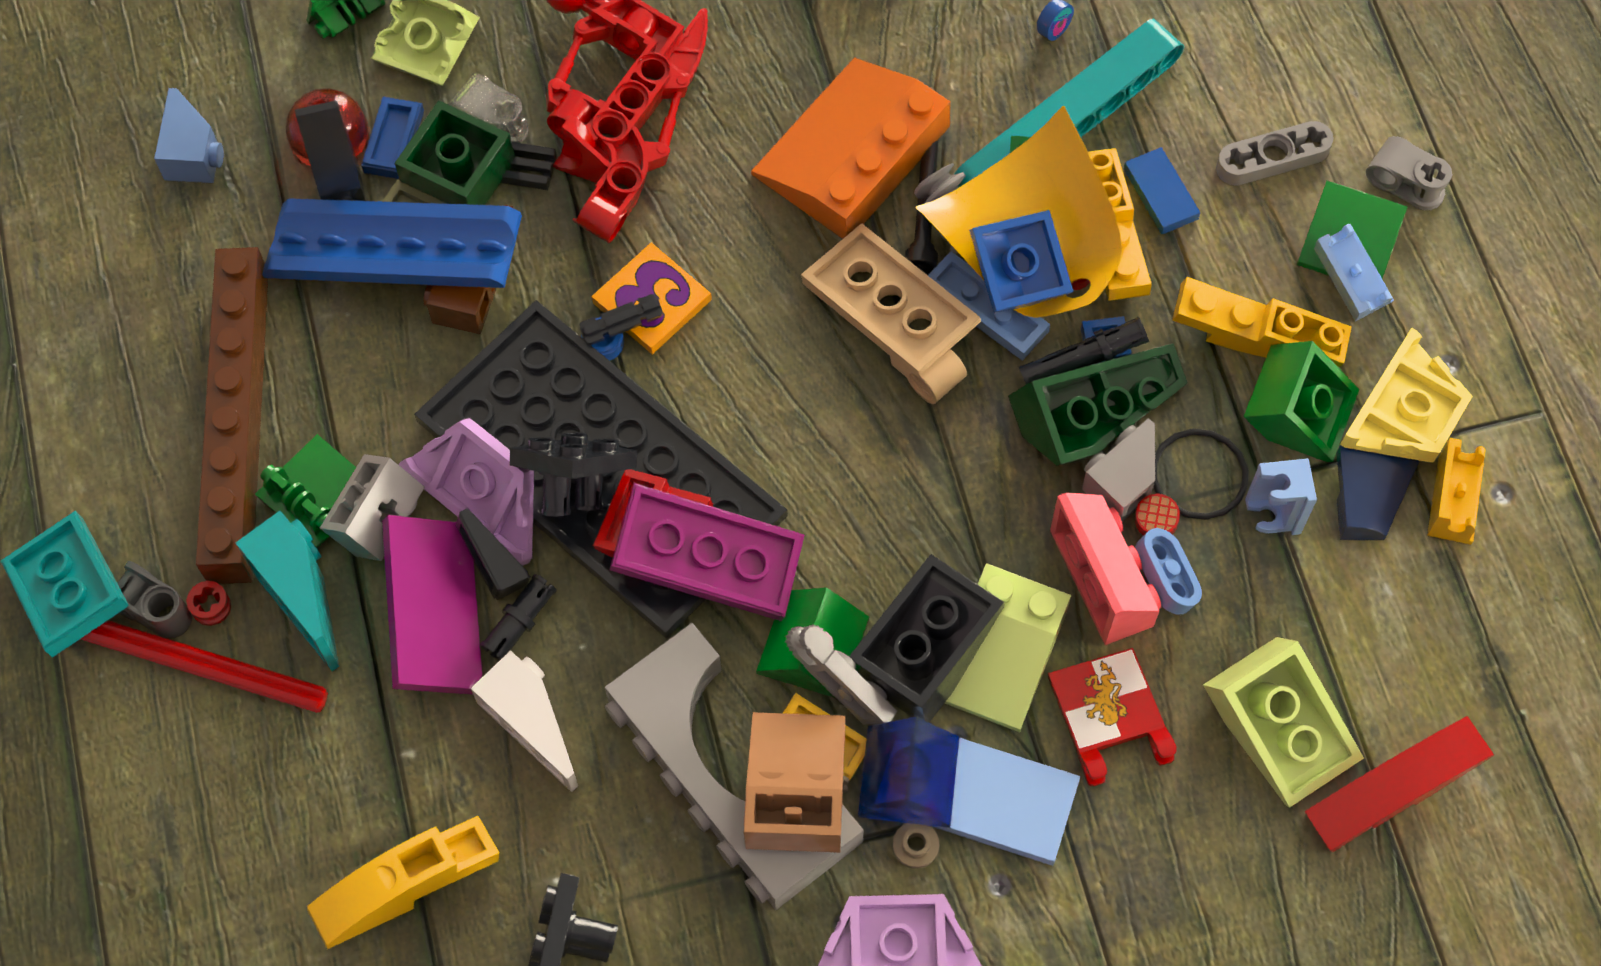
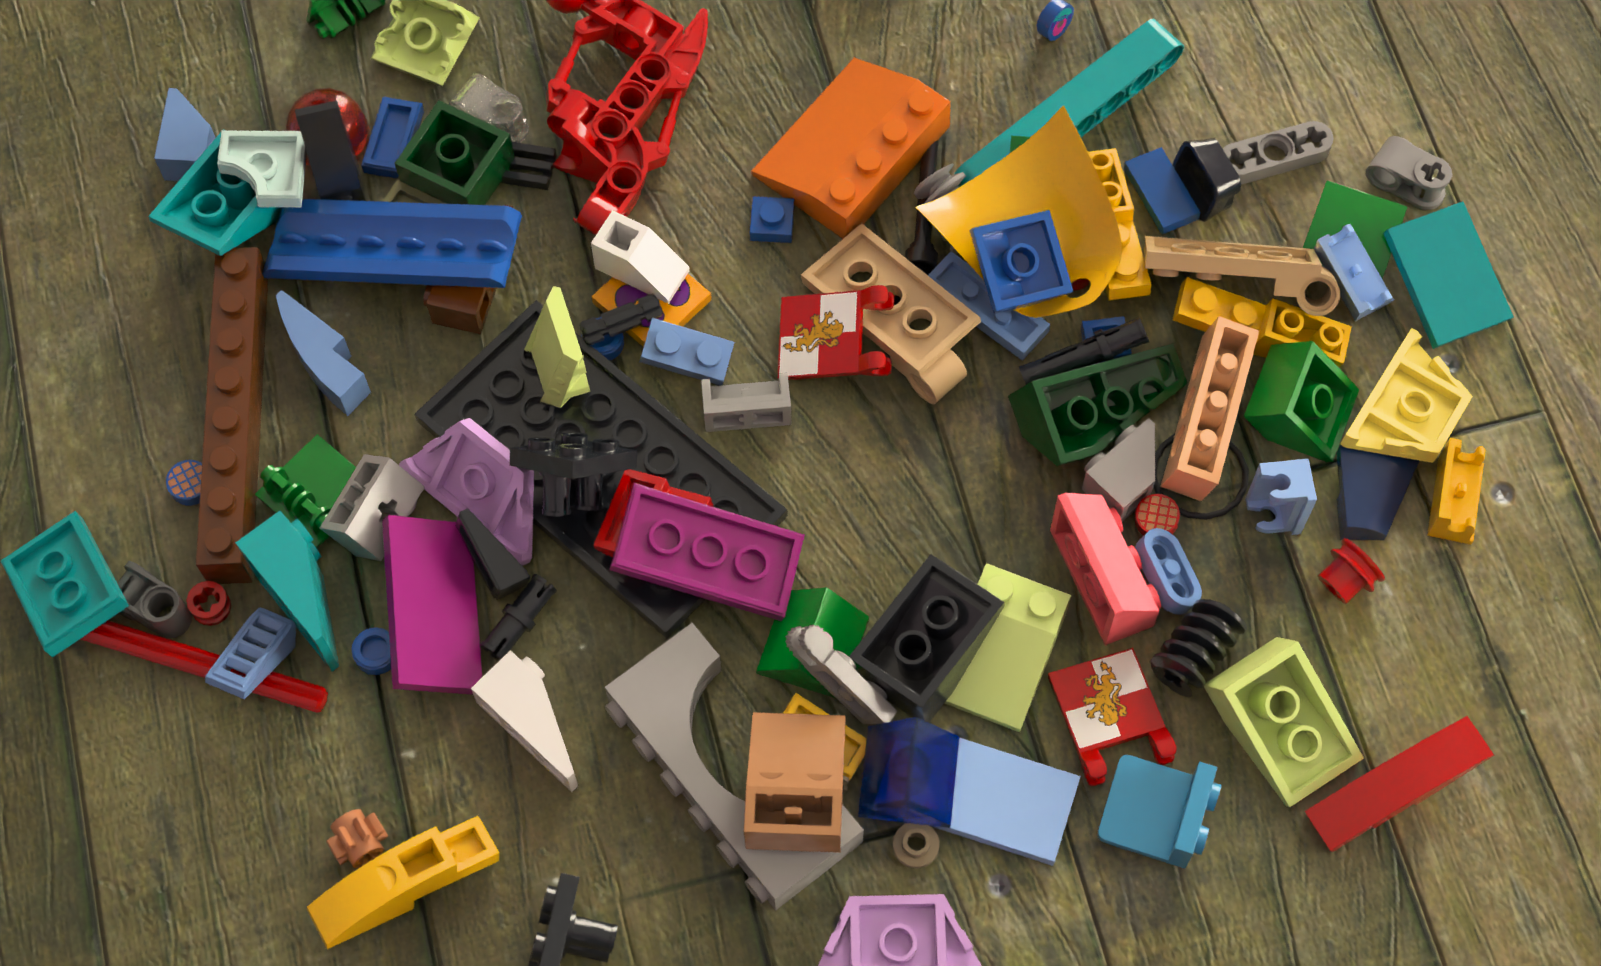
(185, 482): none -> tile
(213, 206): none -> teal slope
(261, 628): none -> medium blue slope
(269, 162): none -> light aqua tile
(323, 355): none -> medium blue slope
(357, 838): none -> nougat gear
(372, 651): none -> blue tile
(557, 353): none -> yellowish green slope
(637, 257): none -> white slope
(686, 351): none -> medium blue plate
(746, 405): none -> light grey hinge
(772, 219): none -> blue plate
(825, 334): none -> flag
(1159, 810): none -> dark azure bracket
(1193, 645): none -> black piece
(1207, 176): none -> black piece
(1210, 409): none -> light nougat brick
(1289, 266): none -> tan hinge
(1350, 572): none -> red piece
(1448, 275): none -> teal tile

